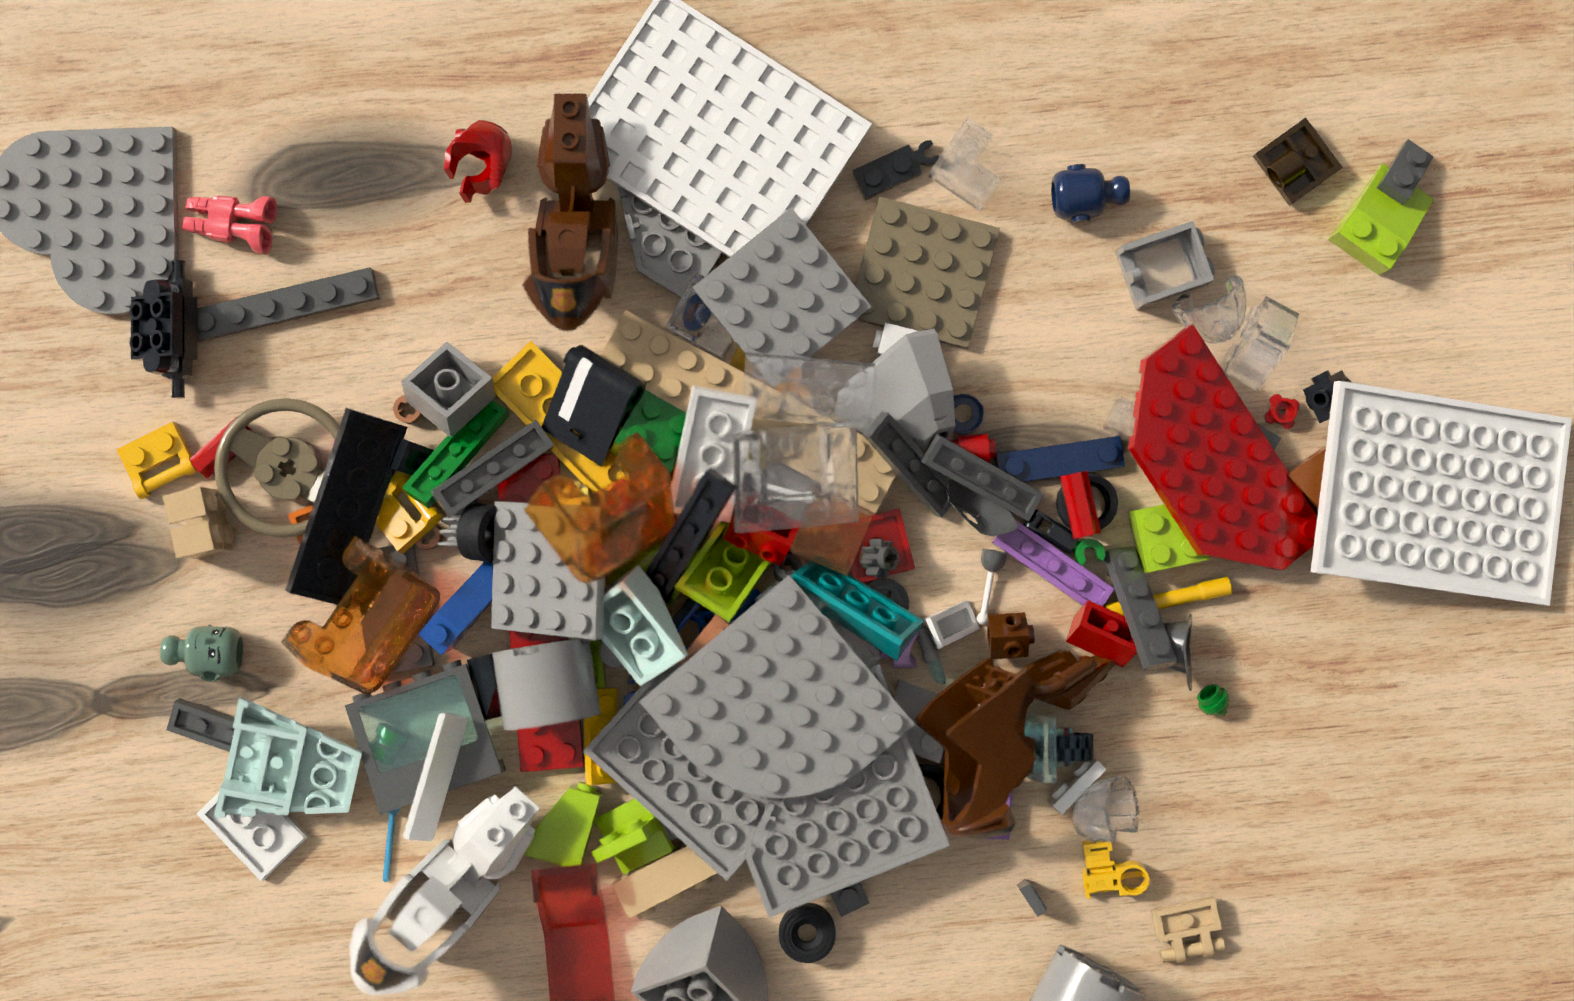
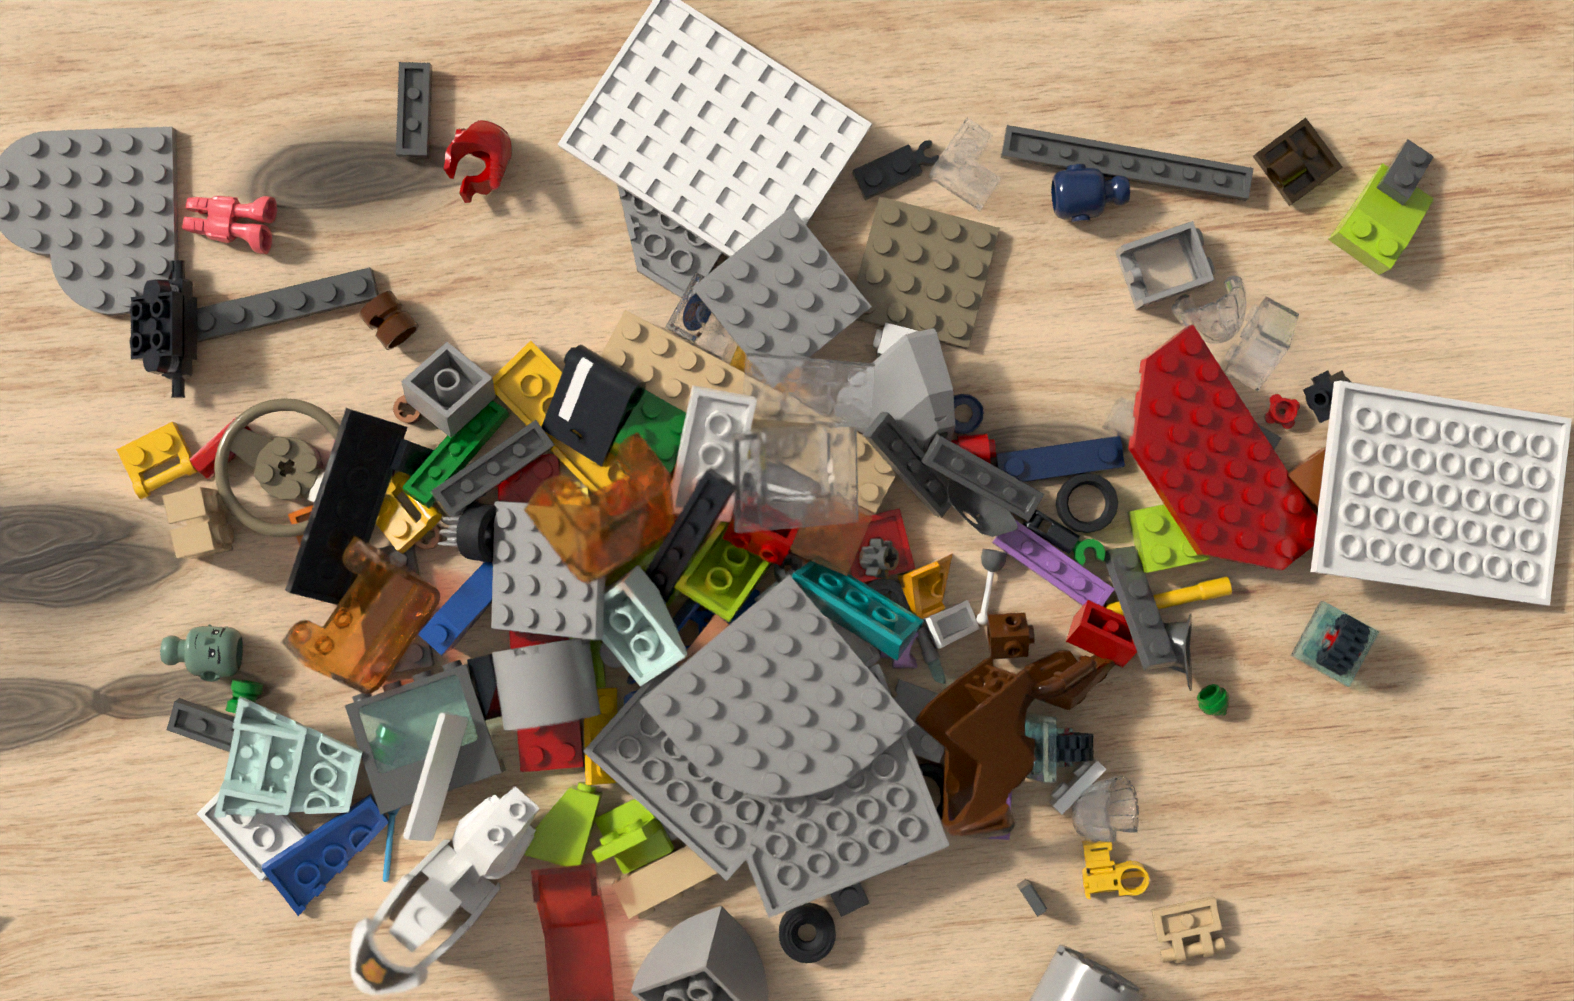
(244, 688): none -> green wheel
(315, 859): none -> blue wing
(387, 318): none -> reddish brown wheel
(414, 109): none -> dark grey plate
(574, 165): reddish brown piece -> none
(926, 587): none -> light orange slope
(1080, 504): red axle -> none
(1132, 162): none -> dark grey plate
(1334, 643): none -> plate

